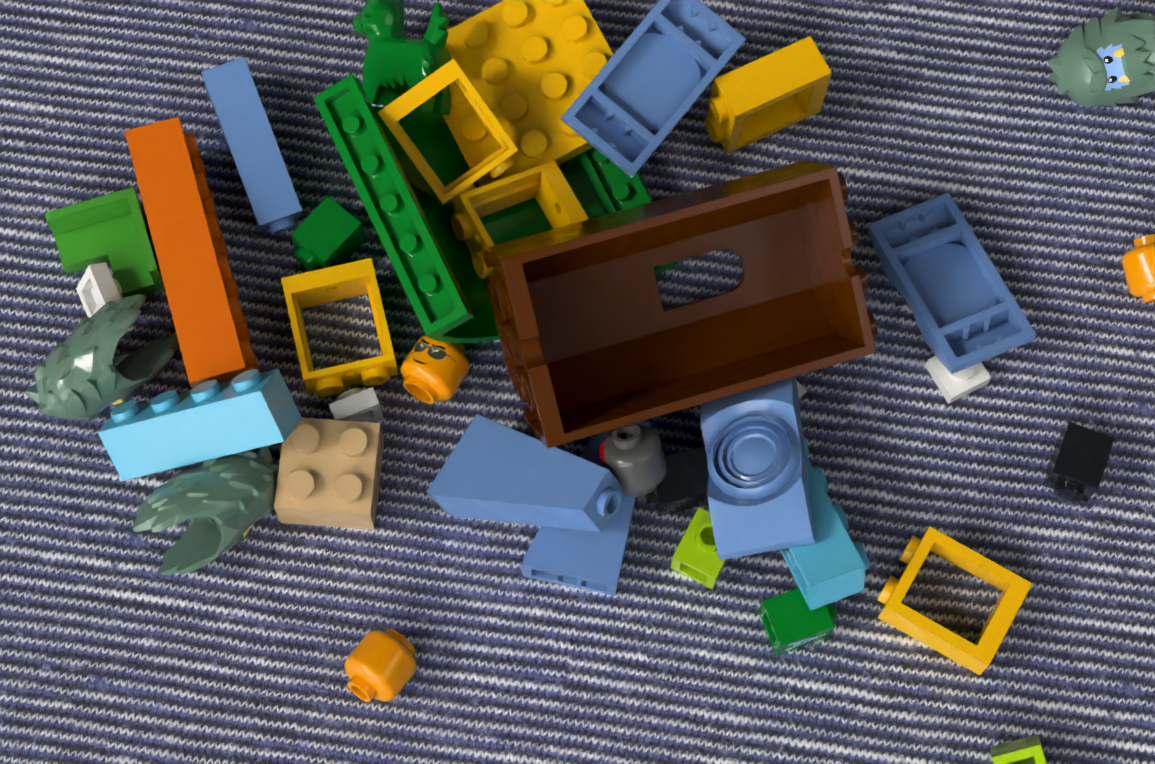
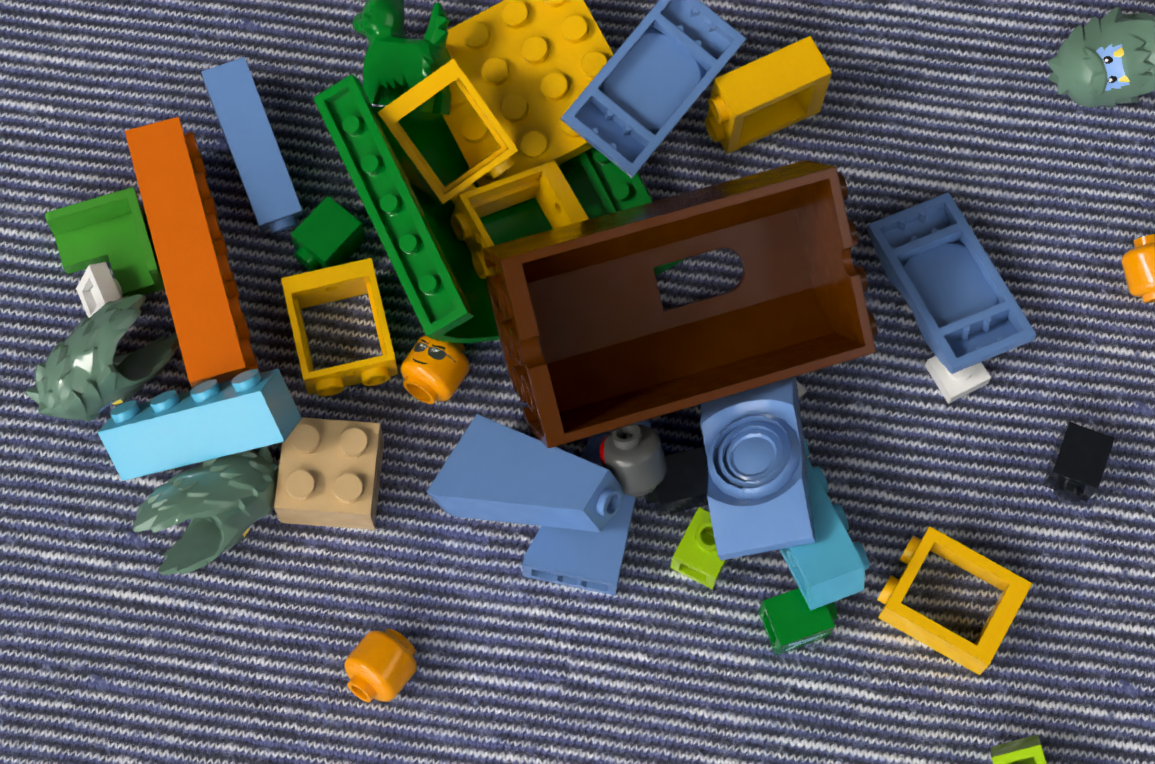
(357, 406): white plate -> none

